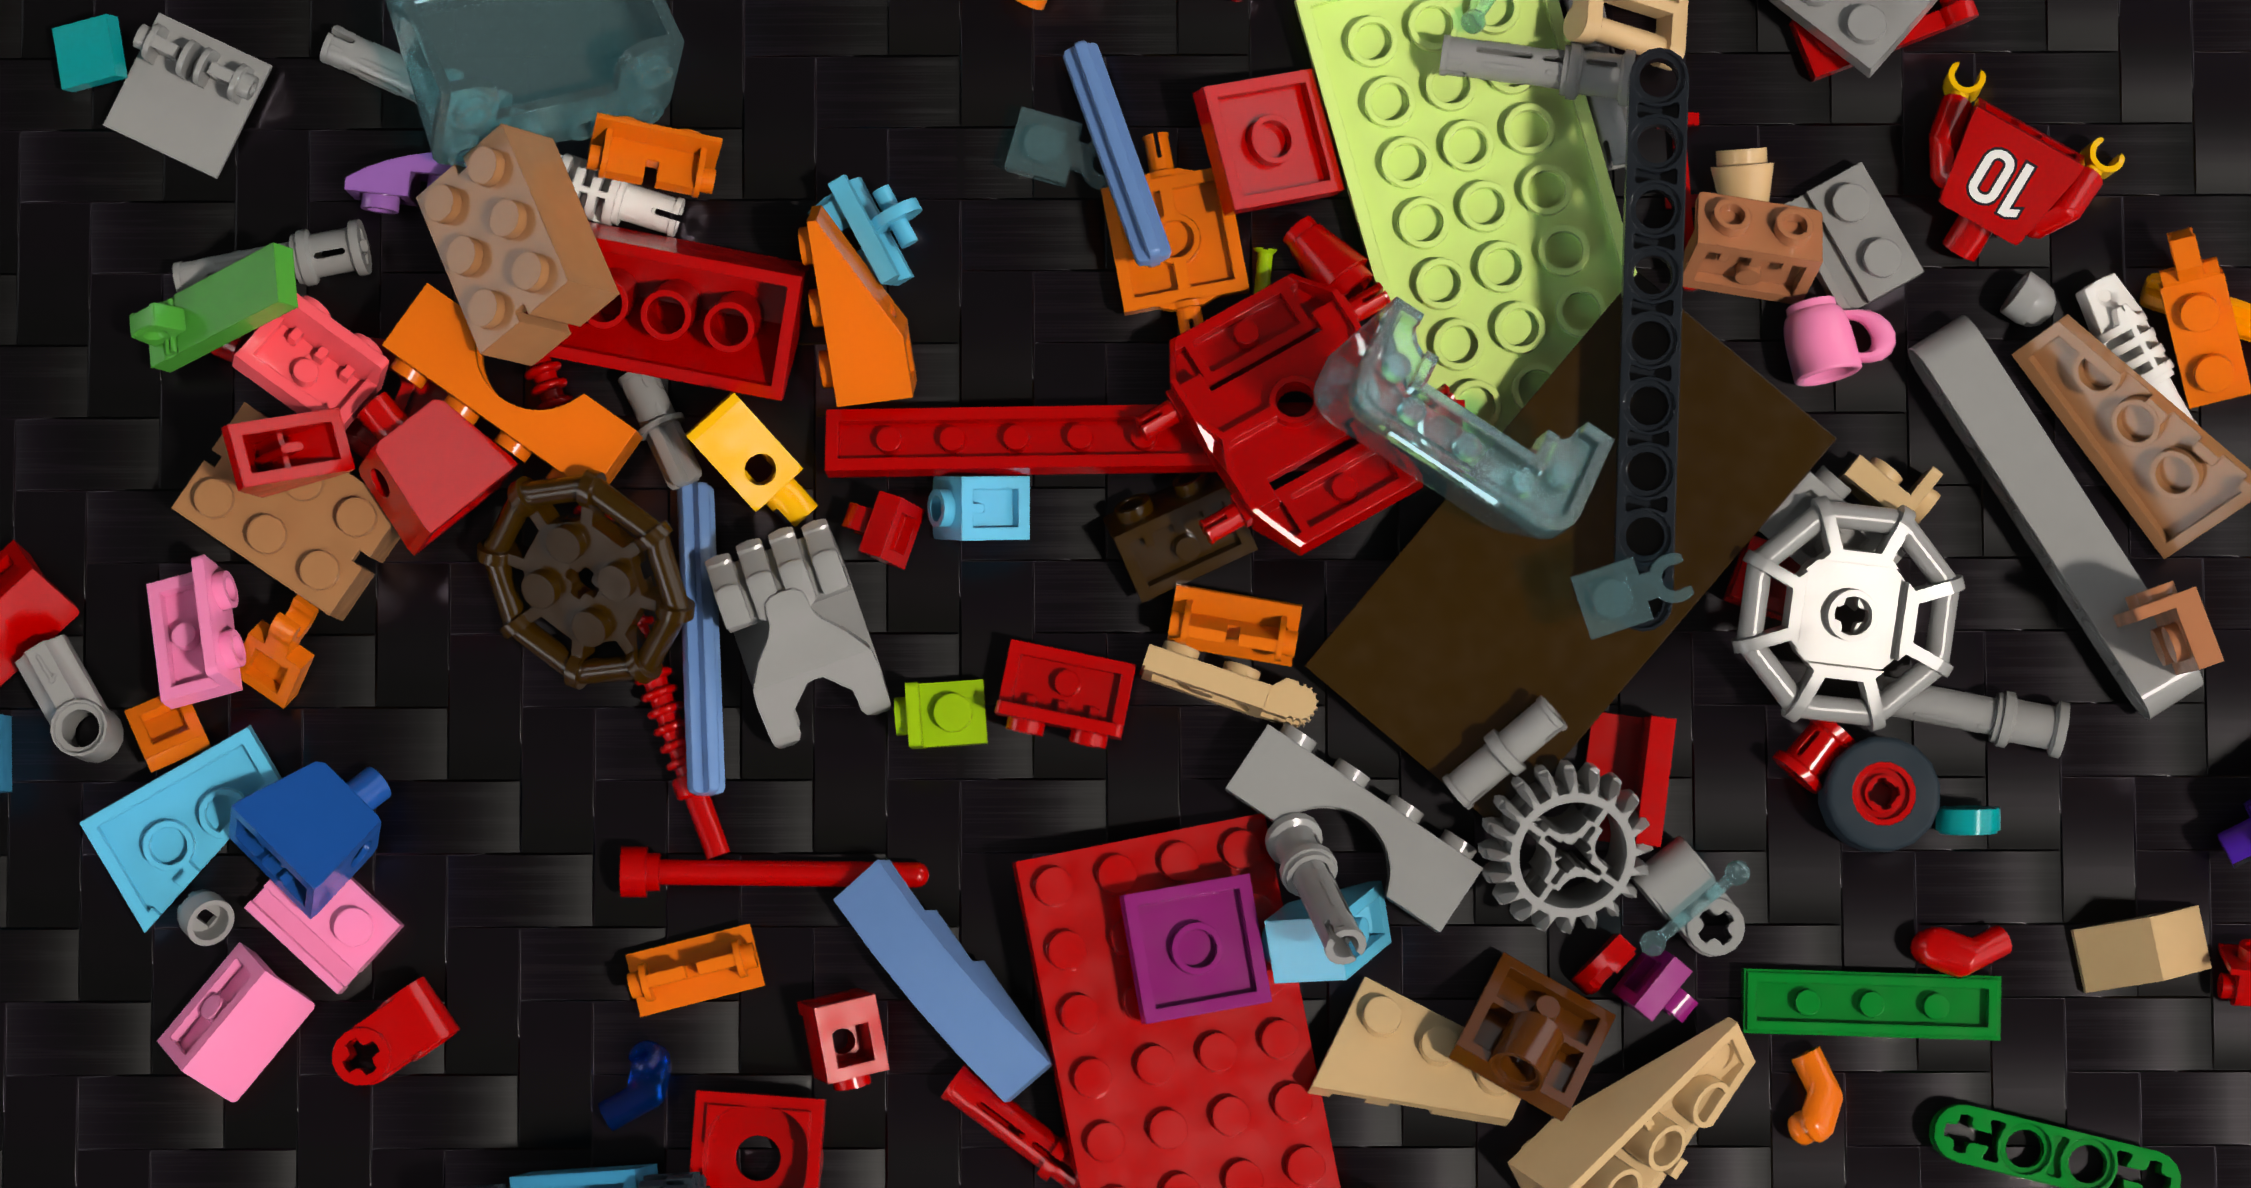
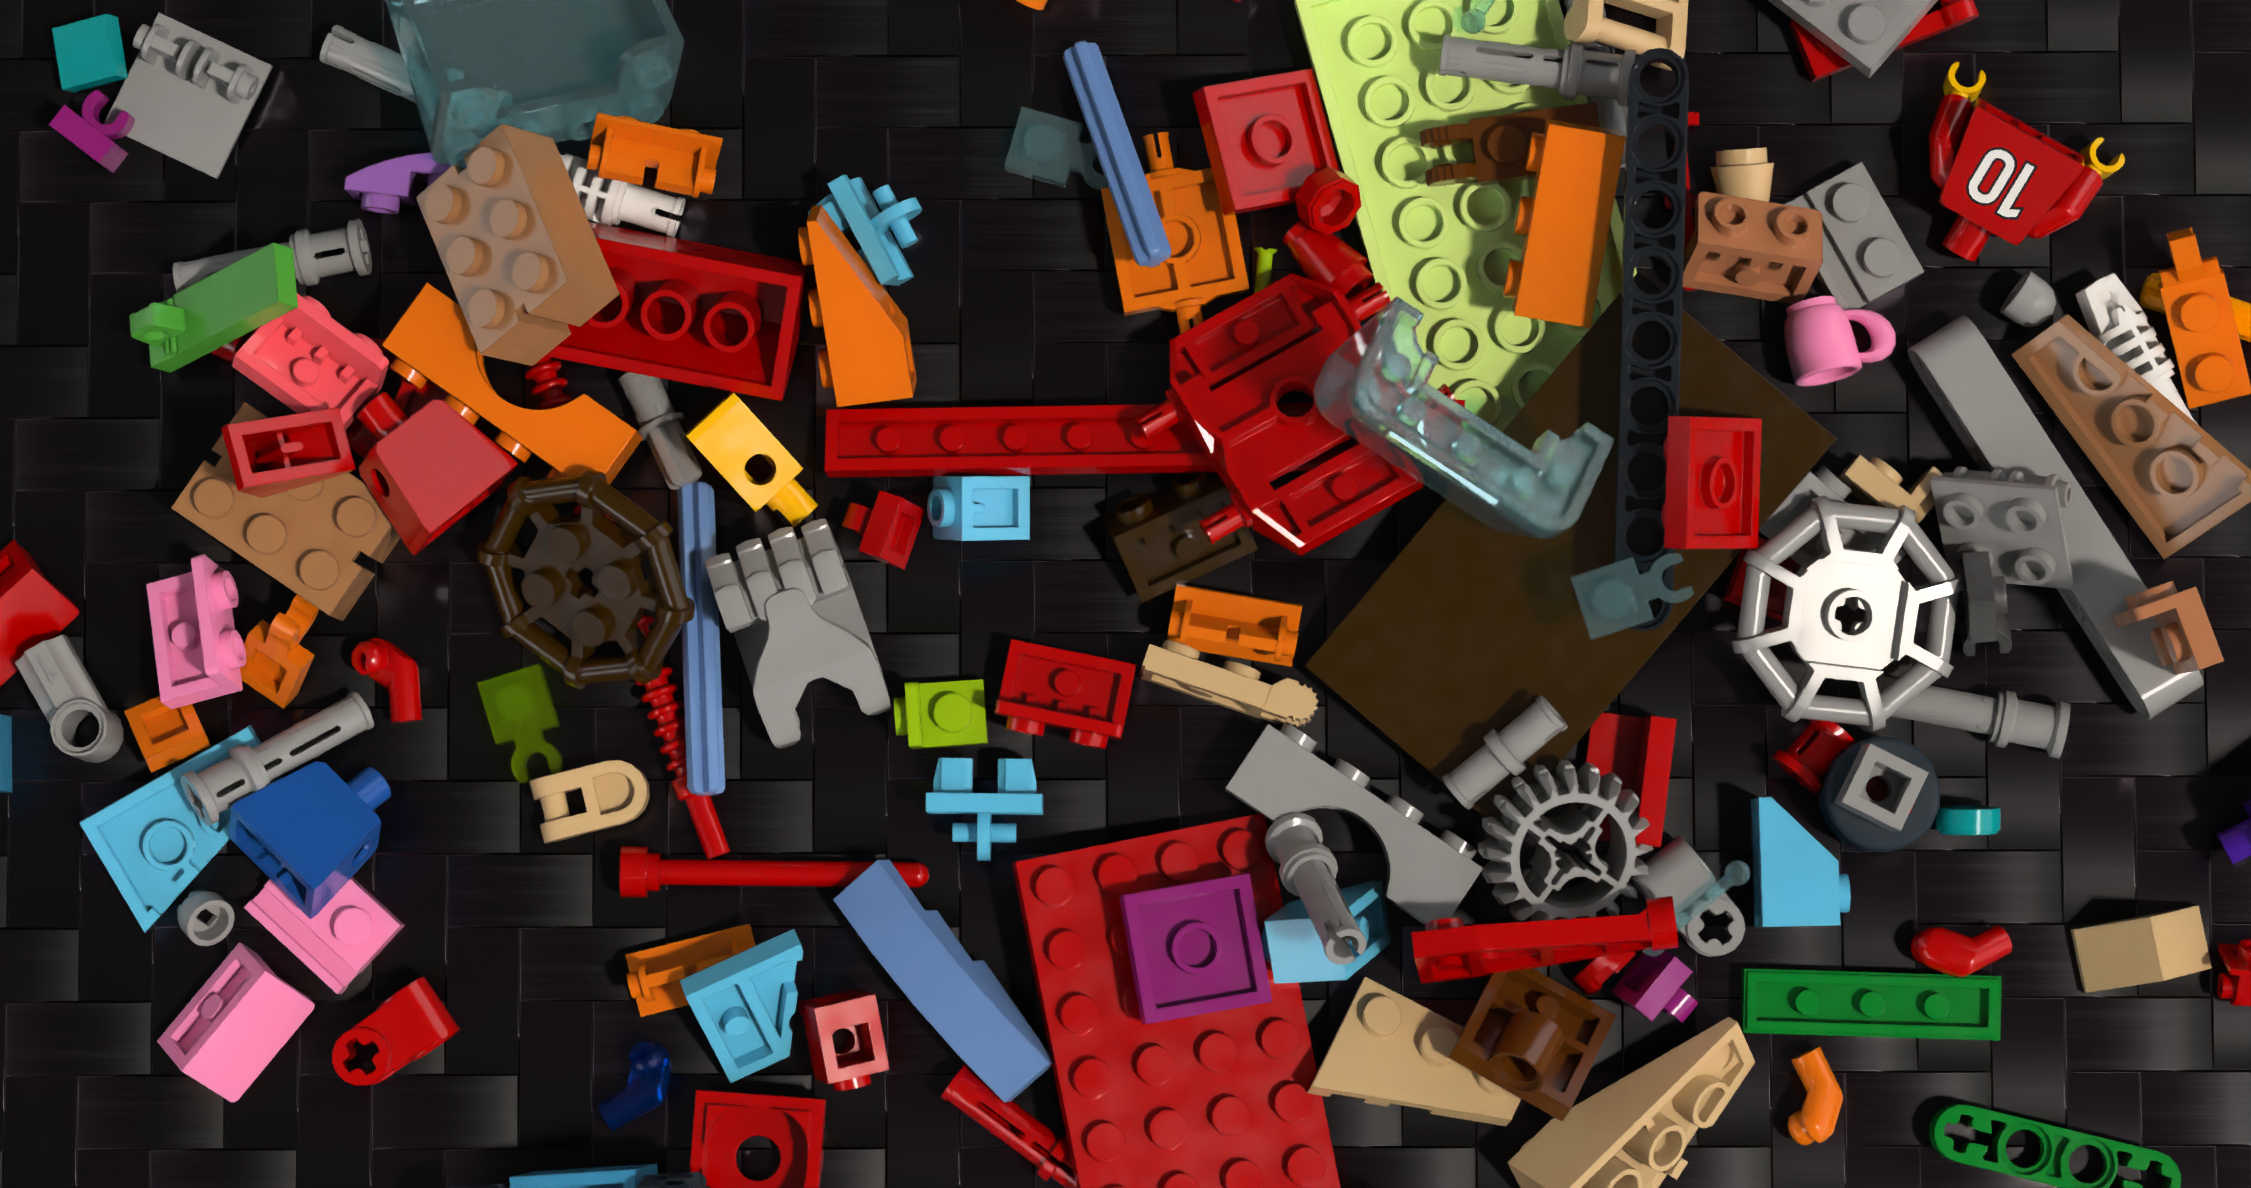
(93, 136): none -> magenta tile
(255, 767): none -> light grey pin
(395, 672): none -> red arm
(519, 712): none -> clear neon green plate
(611, 792): none -> tan plate
(748, 1004): none -> medium azure wing
(955, 795): none -> medium azure hips
(1328, 200): none -> red tile
(1458, 951): none -> red plate
(1497, 144): none -> reddish brown hinge
(1565, 222): none -> orange brick
(1712, 482): none -> red plate
(1792, 872): none -> medium azure slope
(1903, 785): none -> light grey plate
(1984, 605): none -> flat silver plate
(2010, 520): none -> light grey hinge

